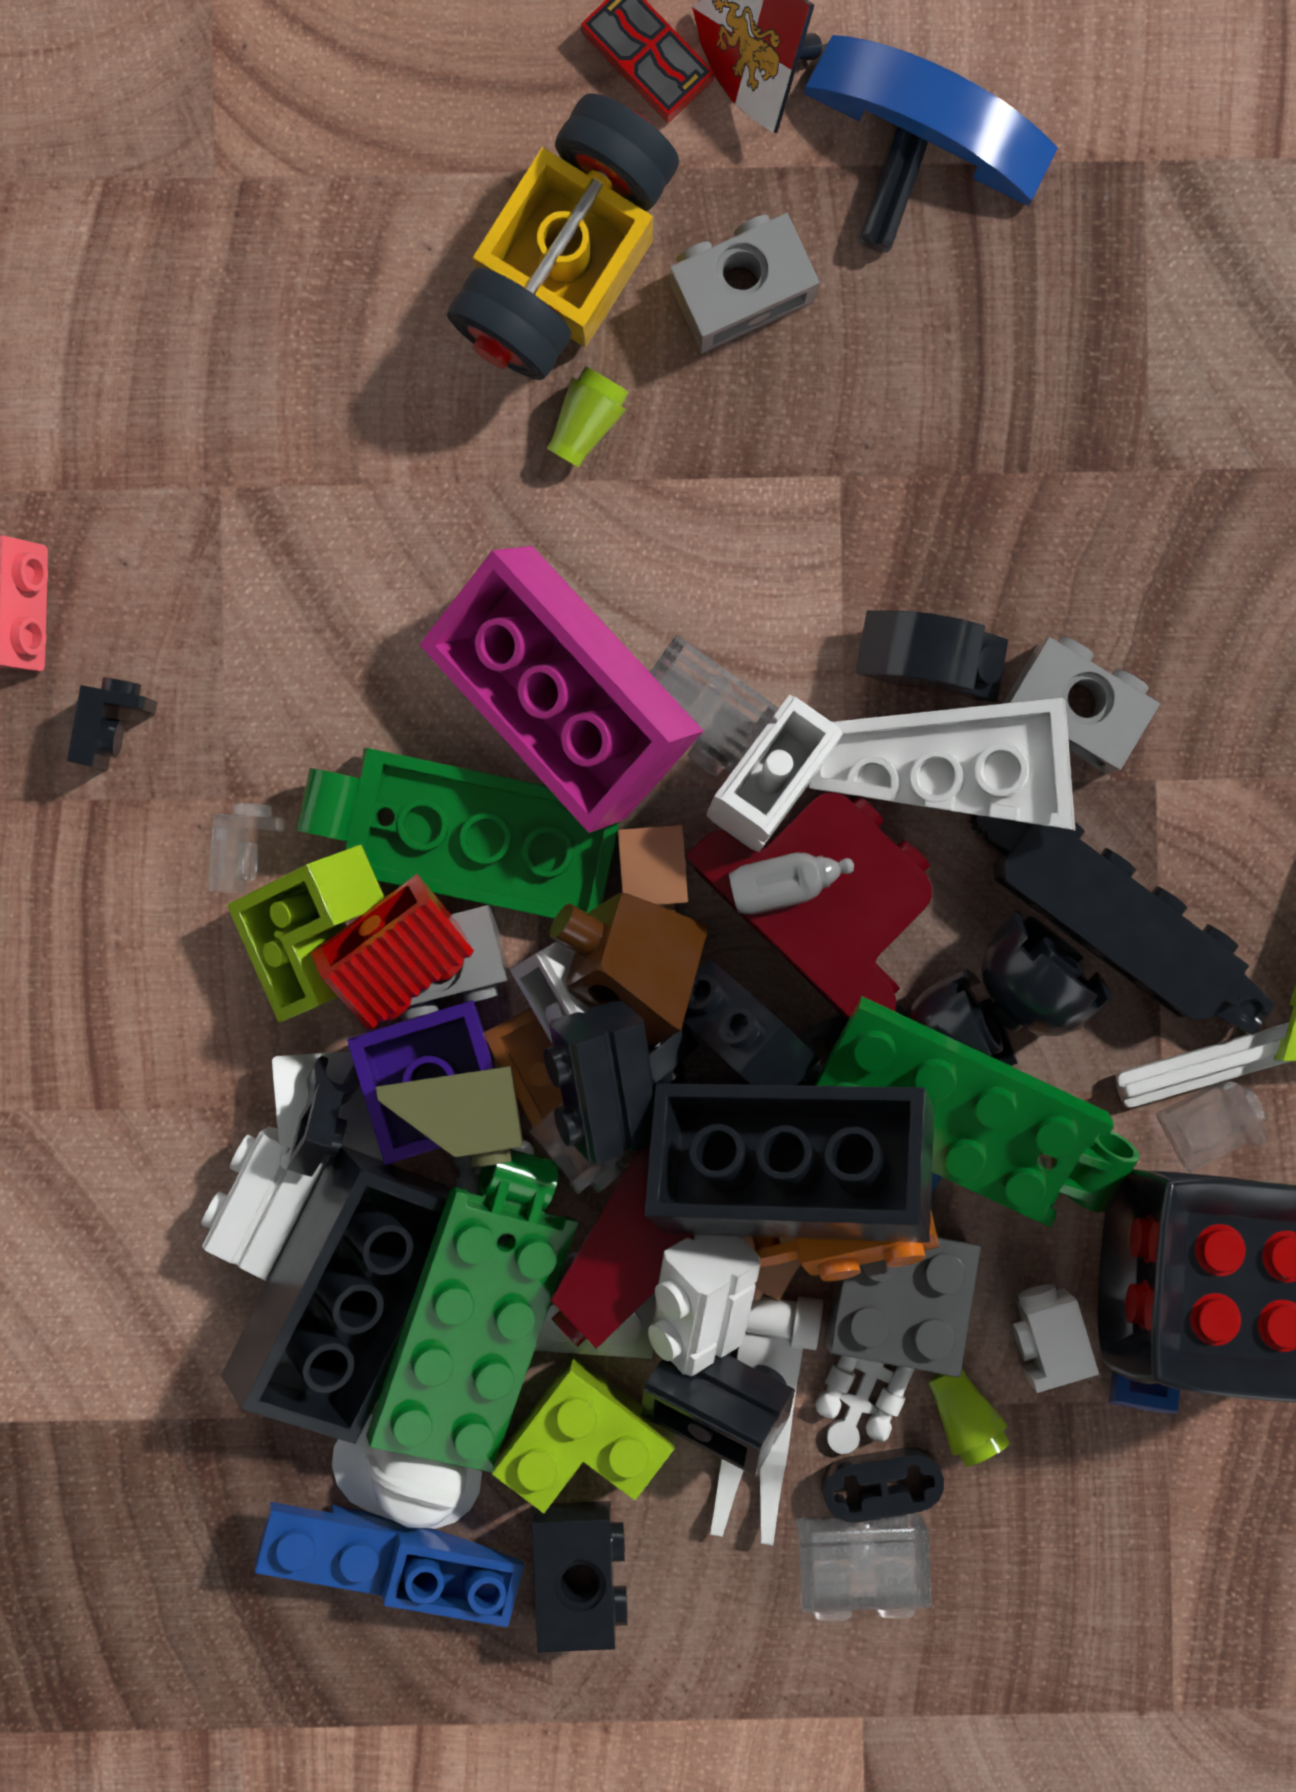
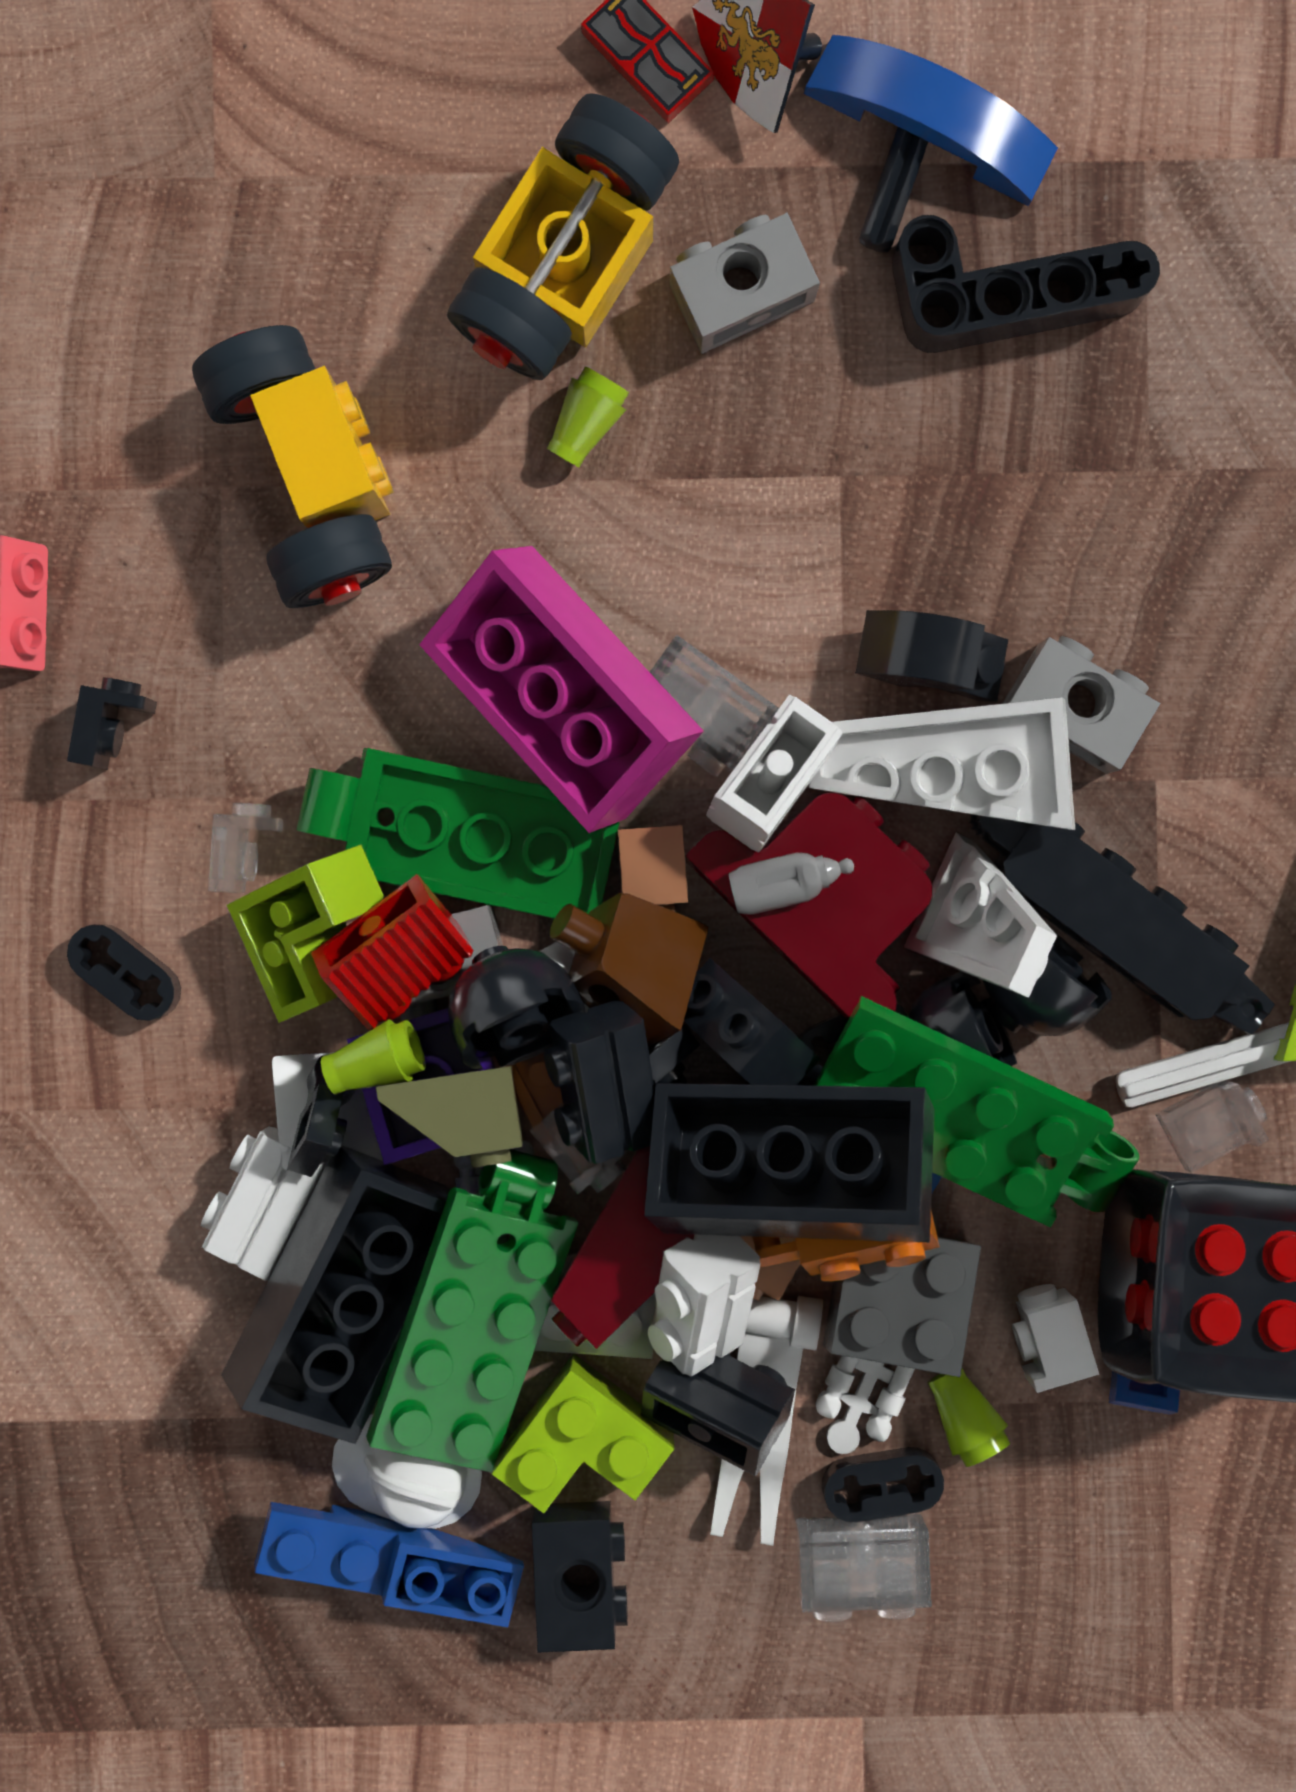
(114, 983): none -> black beam
(319, 451): none -> brick
(377, 1058): none -> lime cone
(507, 1005): none -> black cylinder
(981, 922): none -> white wing
(1020, 282): none -> black beam

